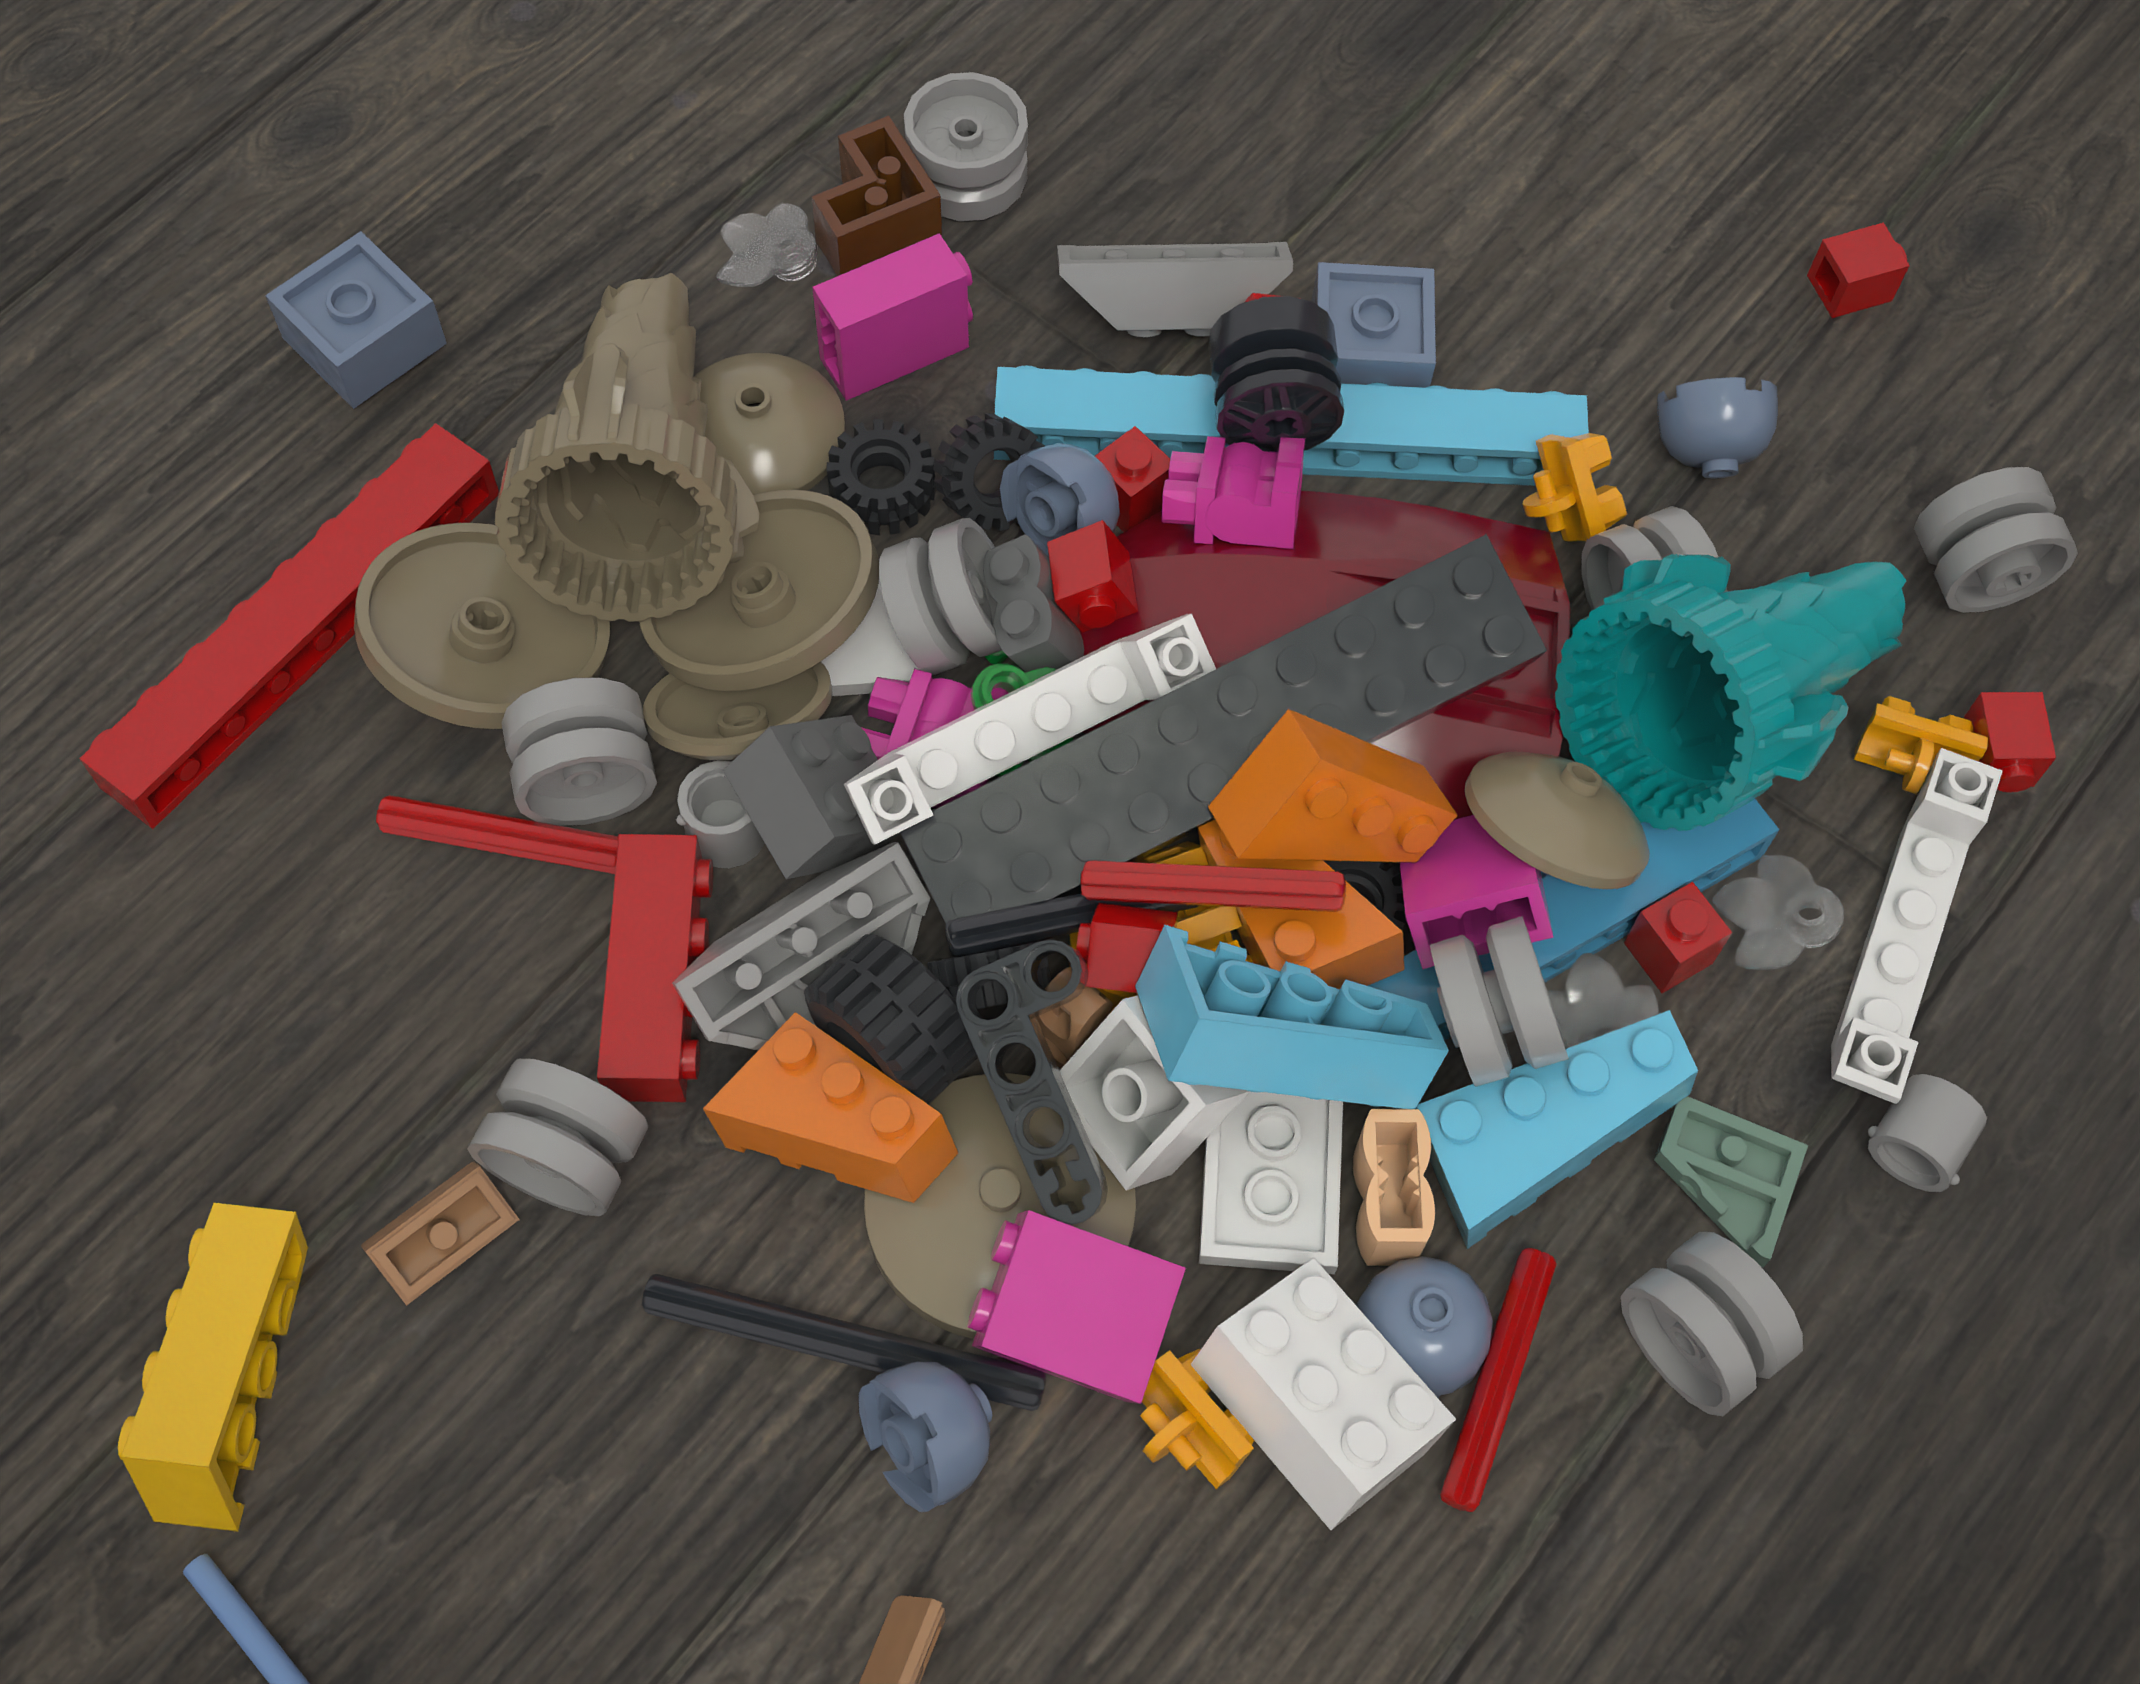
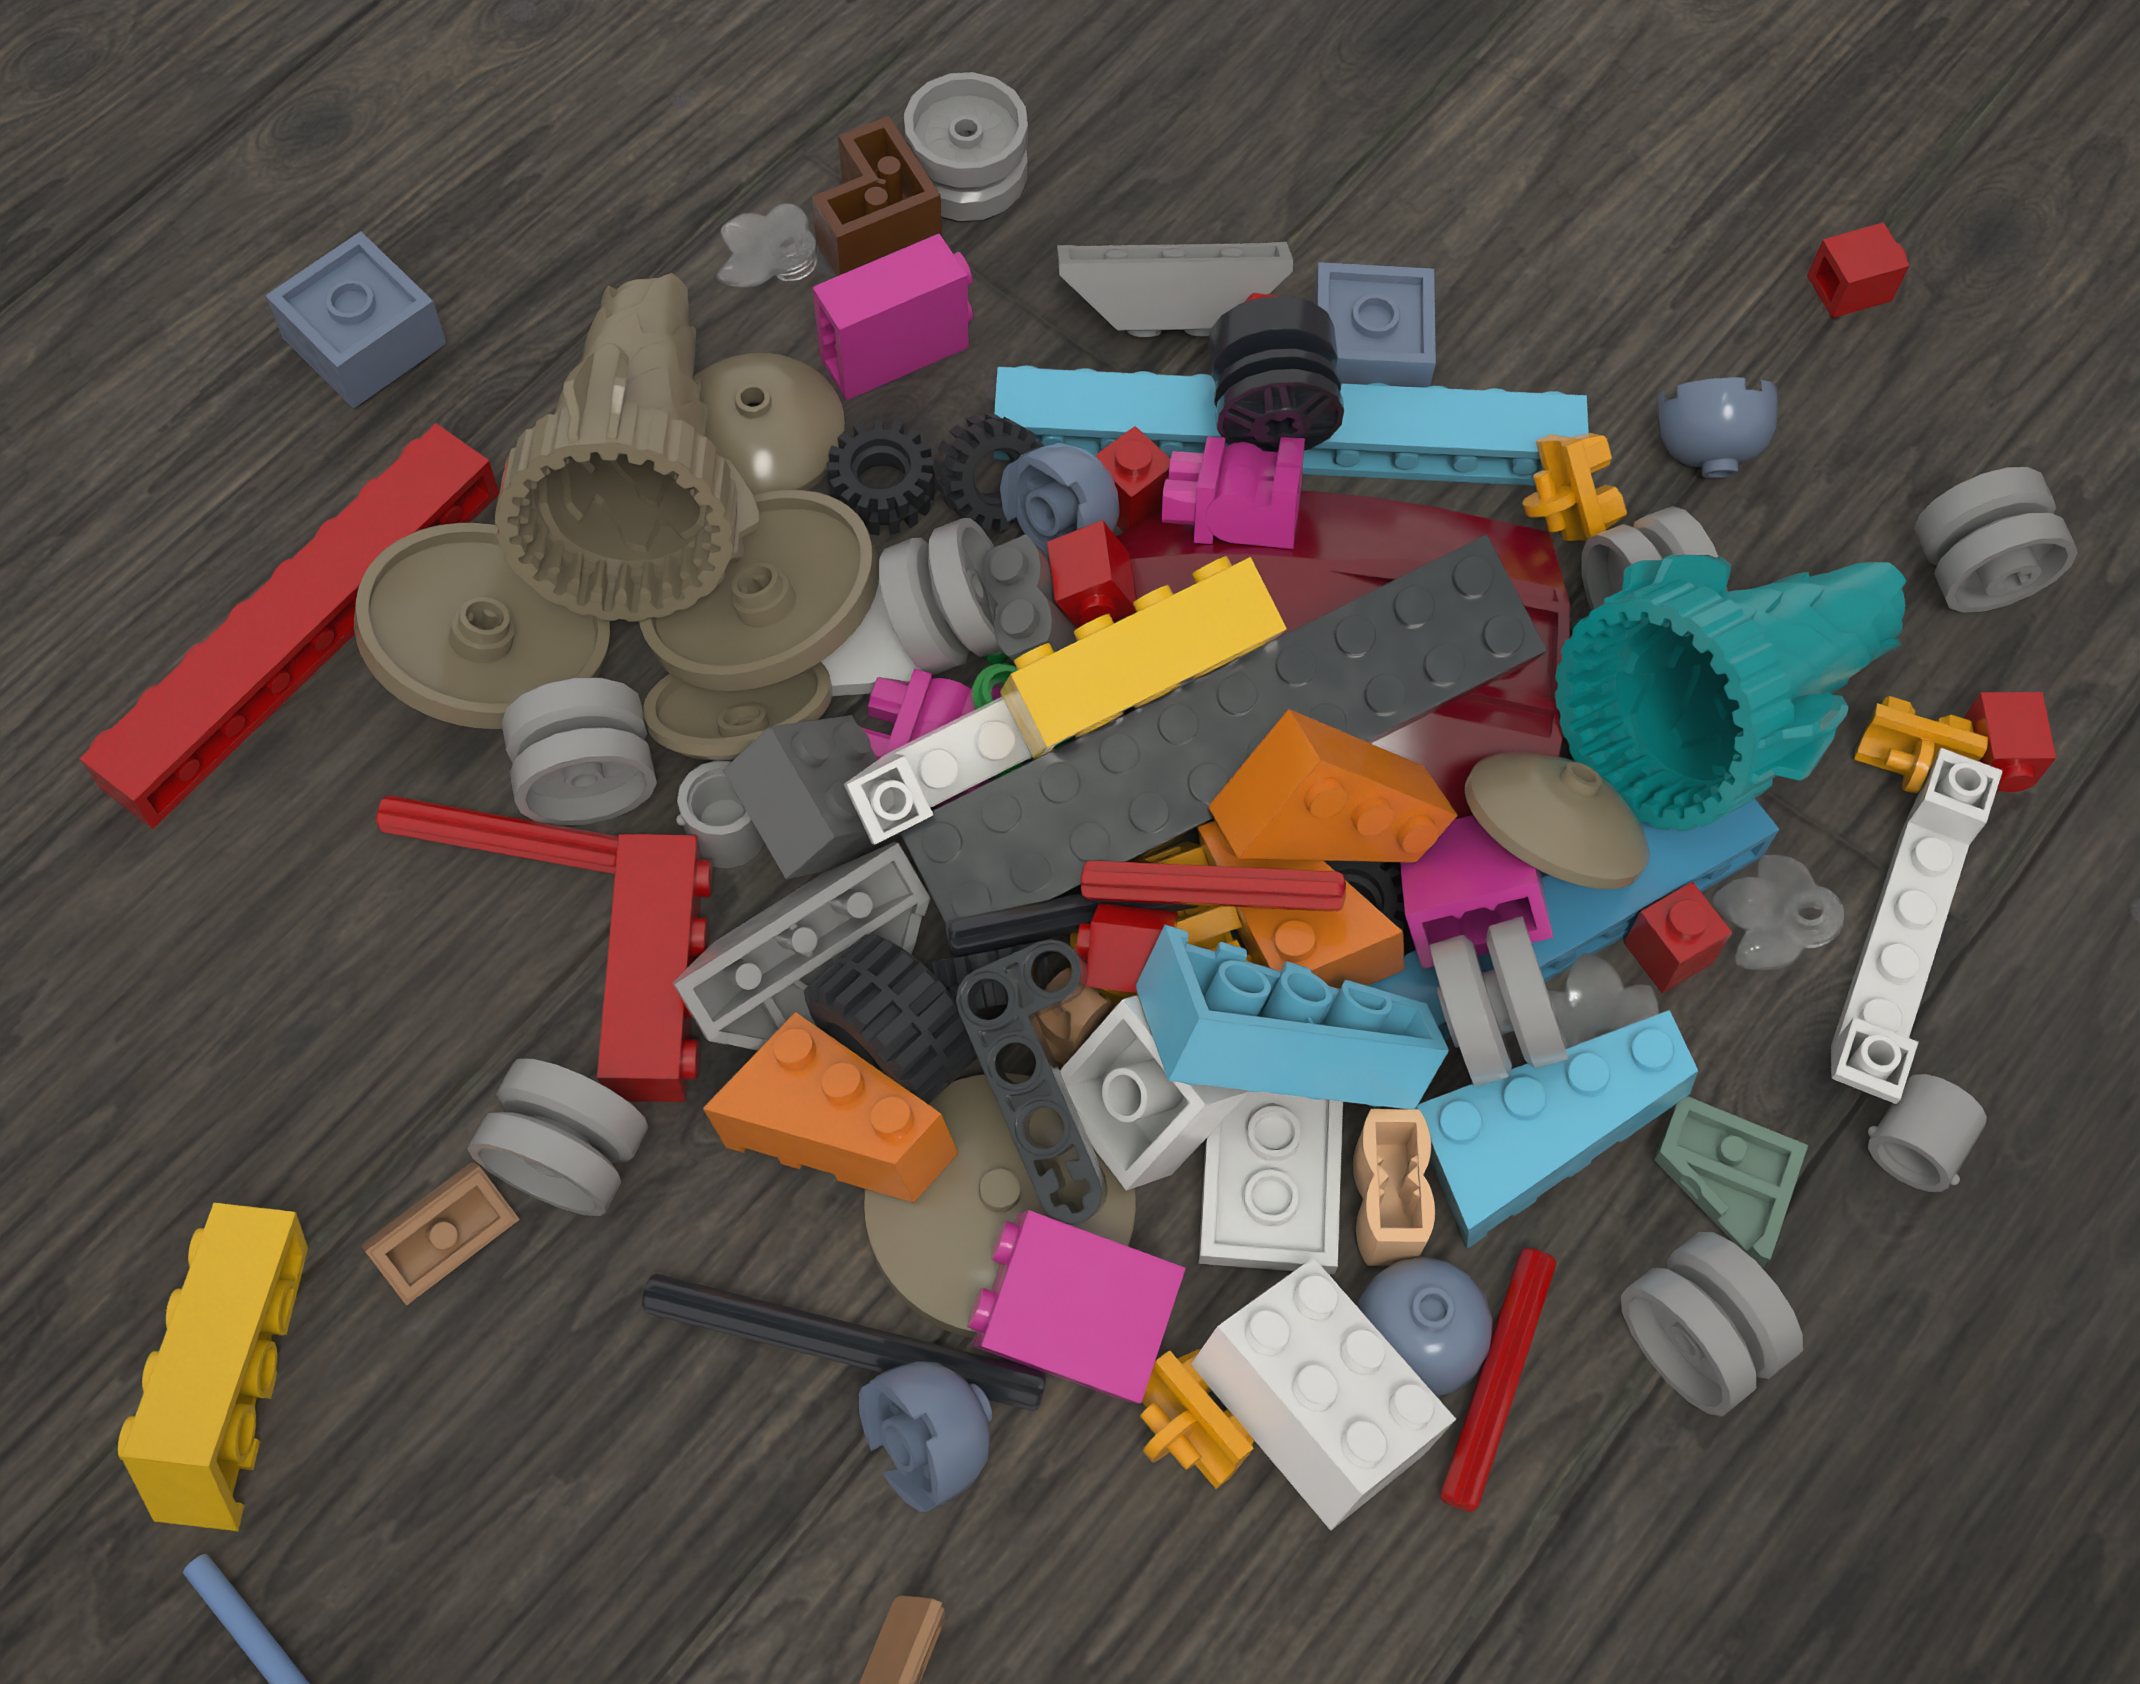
(1141, 654): none -> yellow wedge

